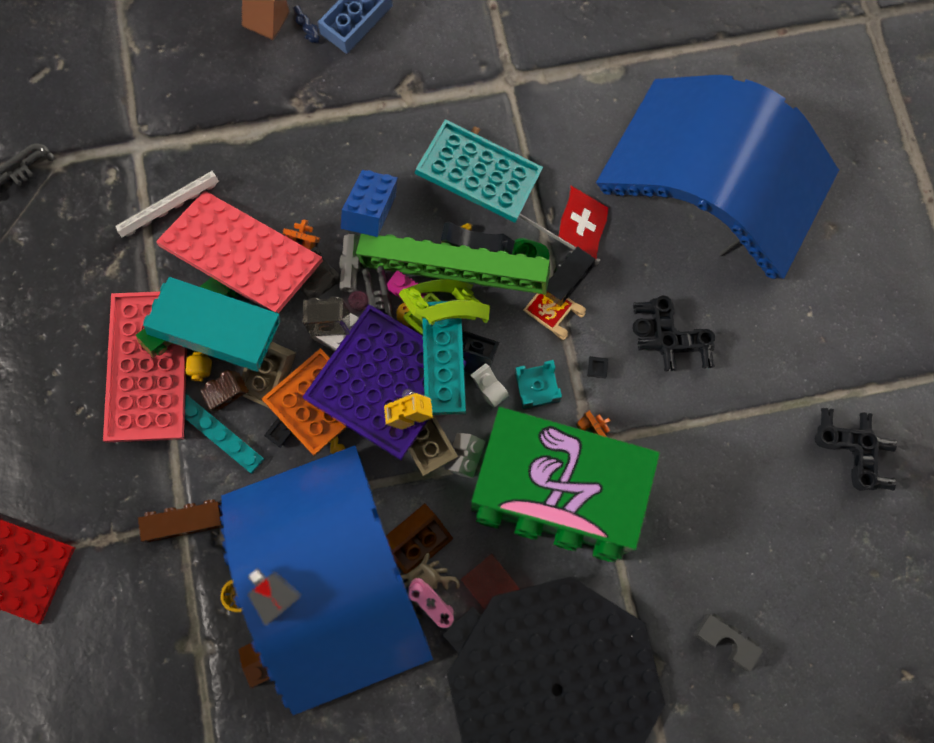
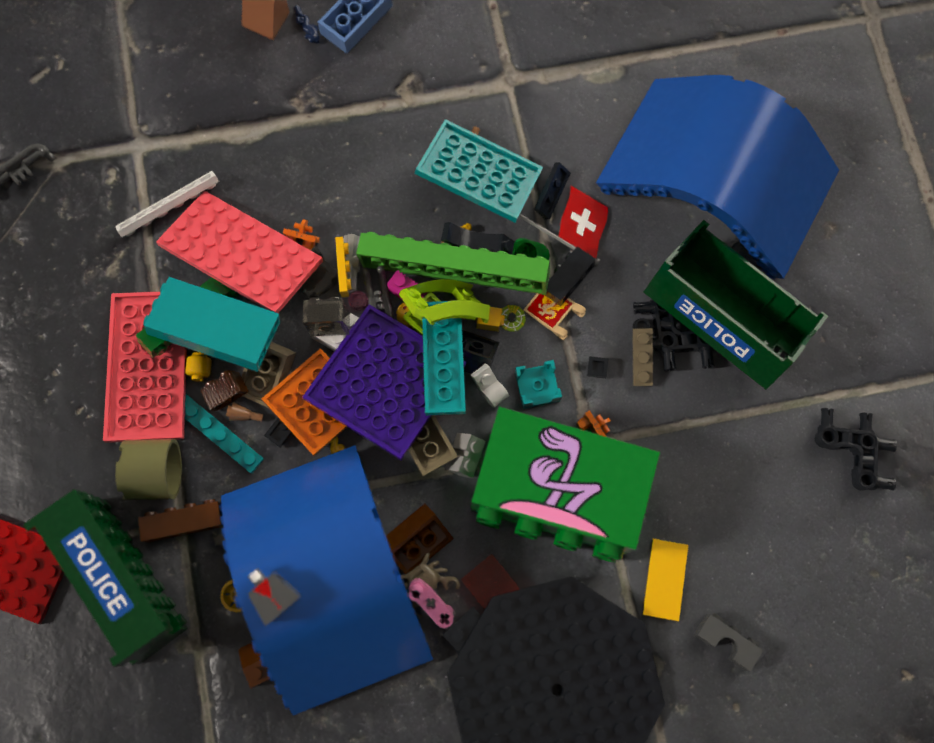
(109, 576): none -> dark green piece
(149, 469): none -> olive brick
(237, 412): none -> medium nougat cone
(343, 267): none -> yellow plate
(369, 203): blue brick -> none
(407, 410): yellow piece -> none
(496, 320): none -> yellow brick
(514, 318): none -> lime piece
(552, 190): none -> black plate
(642, 356): none -> dark tan plate
(665, 580): none -> yellow piece
(733, 306): none -> dark green piece

